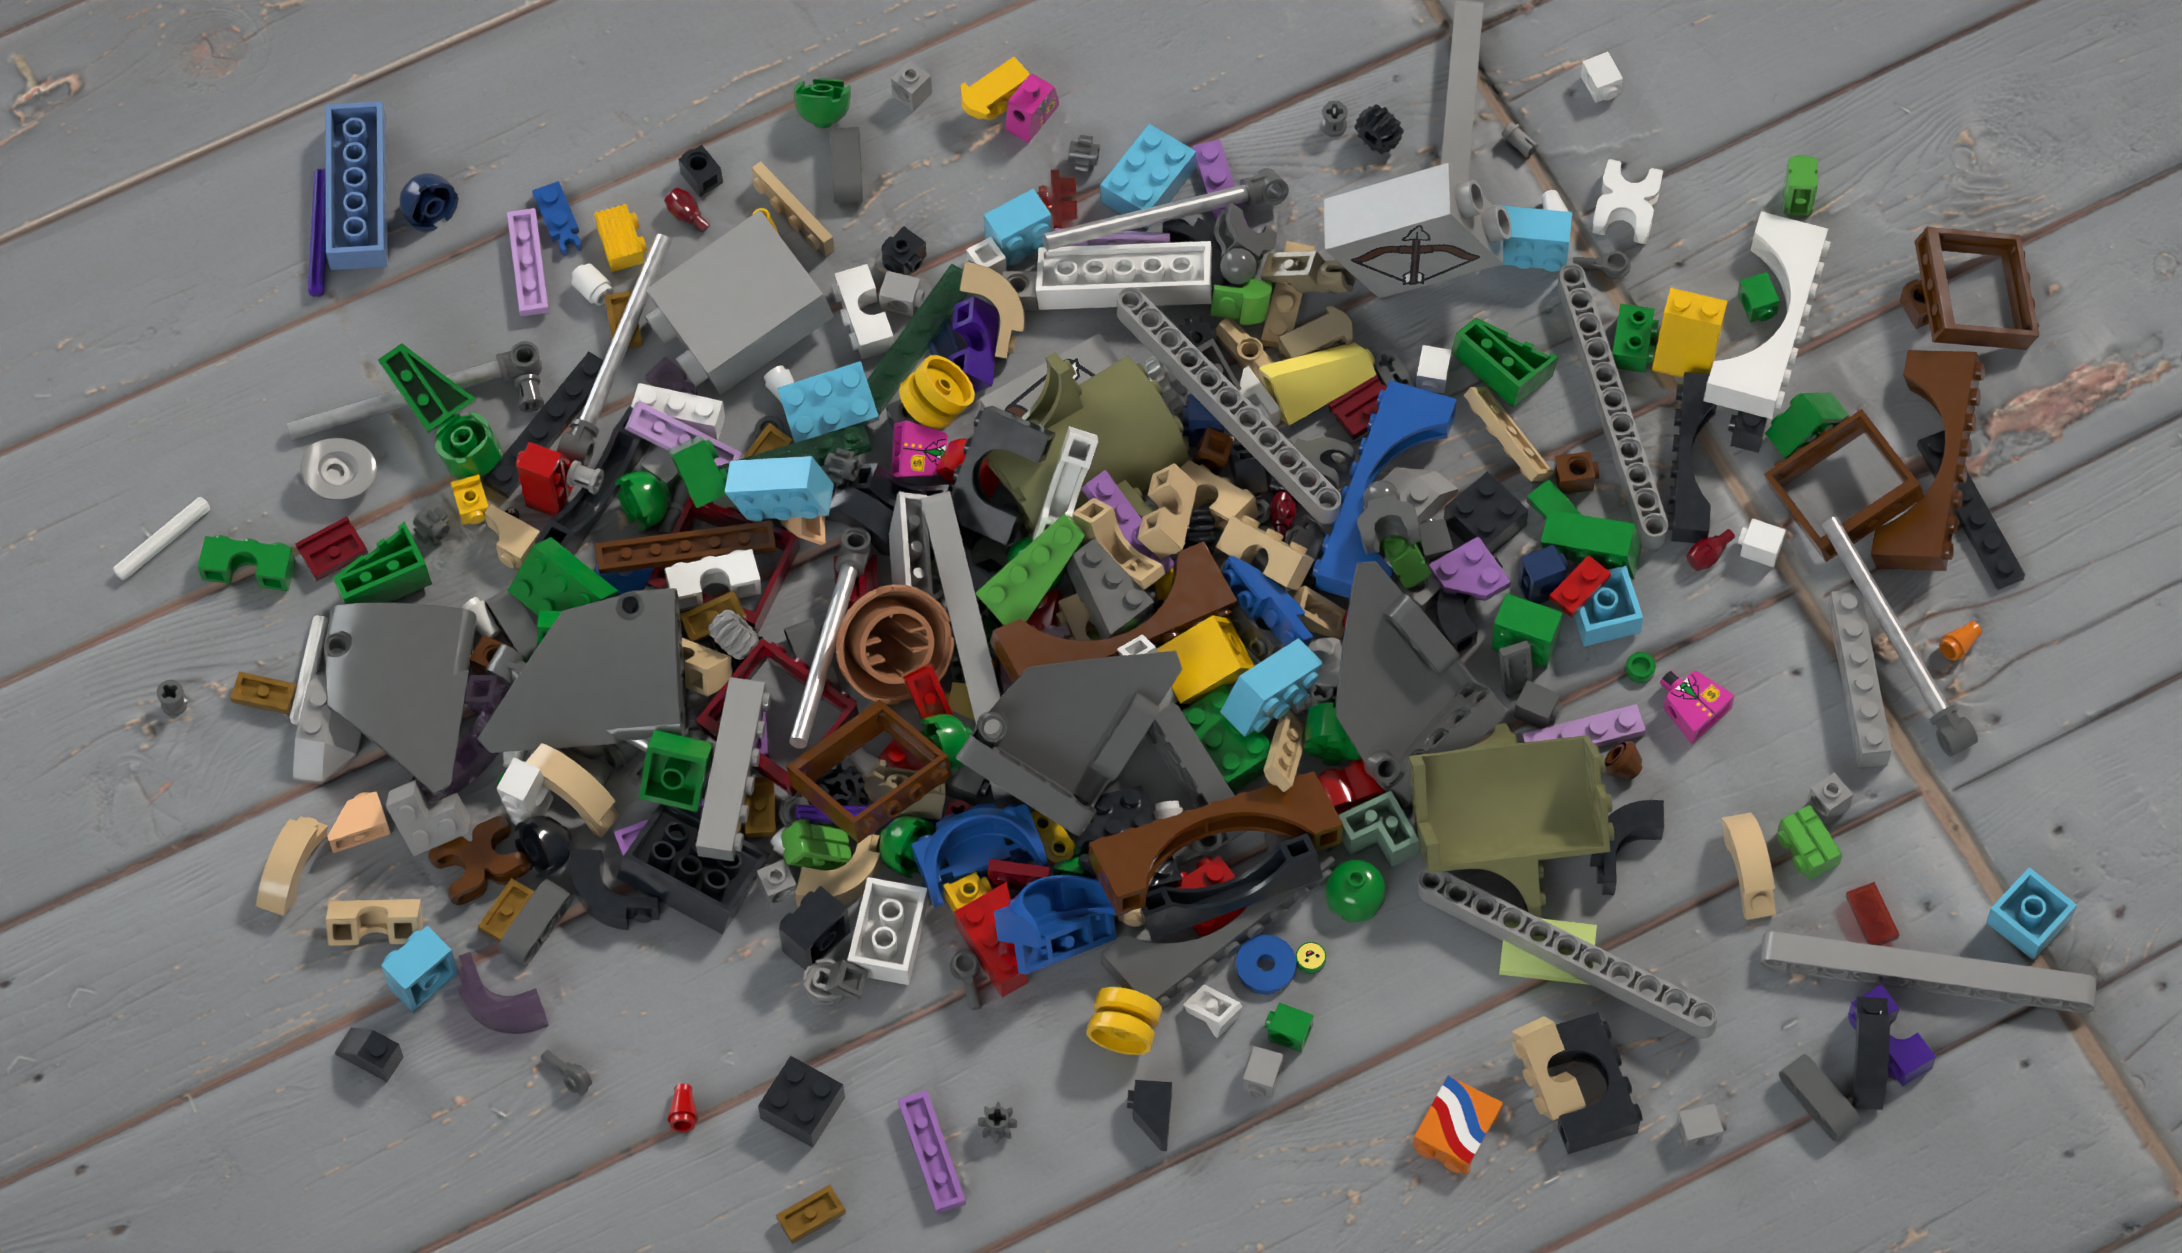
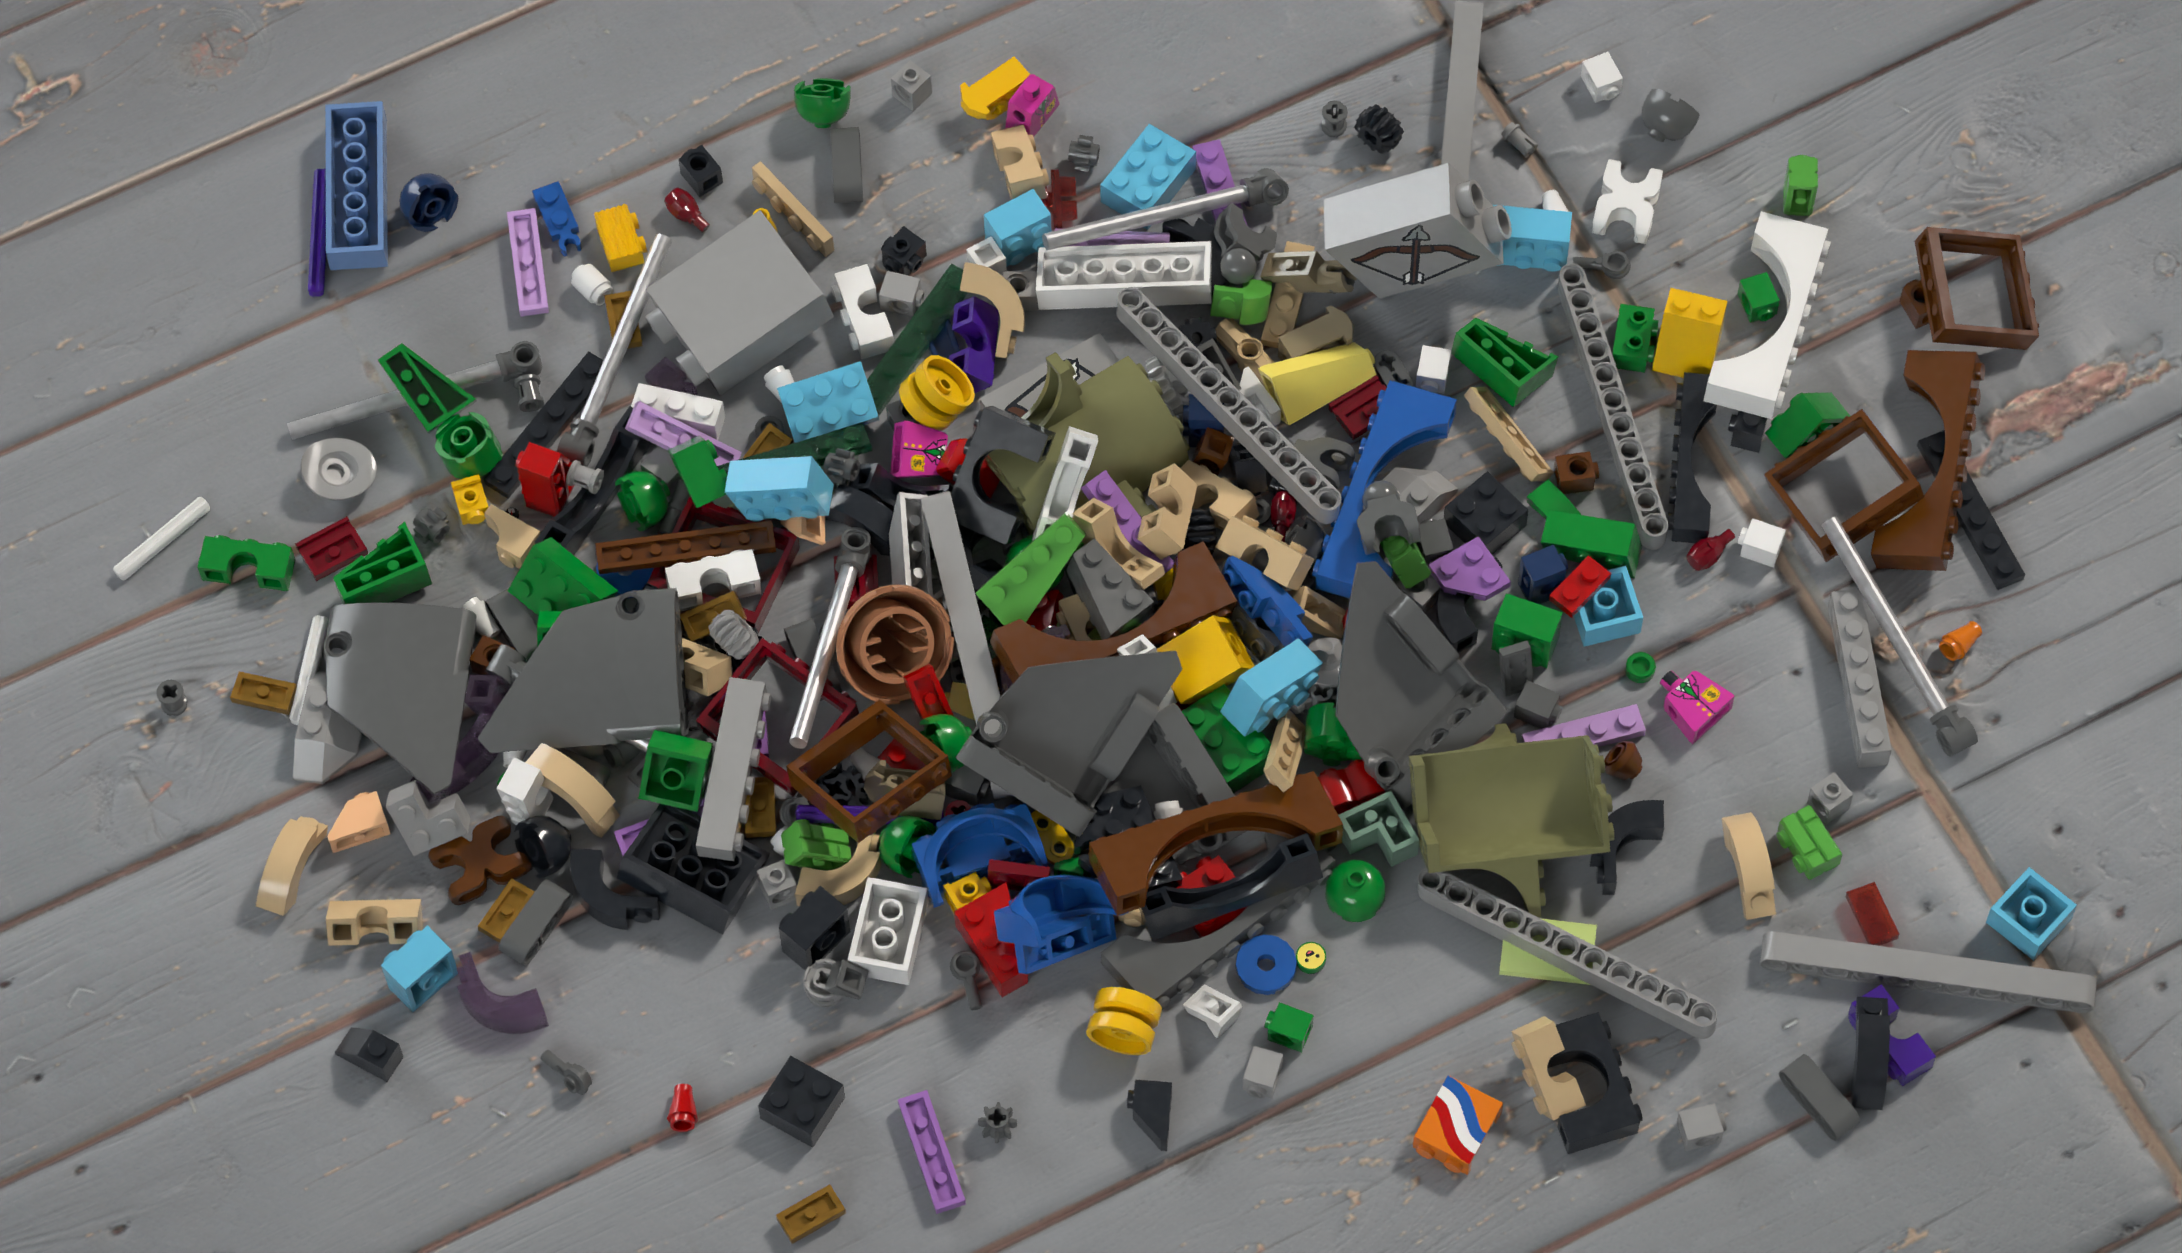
(1020, 163): none -> tan arch
(1668, 117): none -> dark grey cylinder

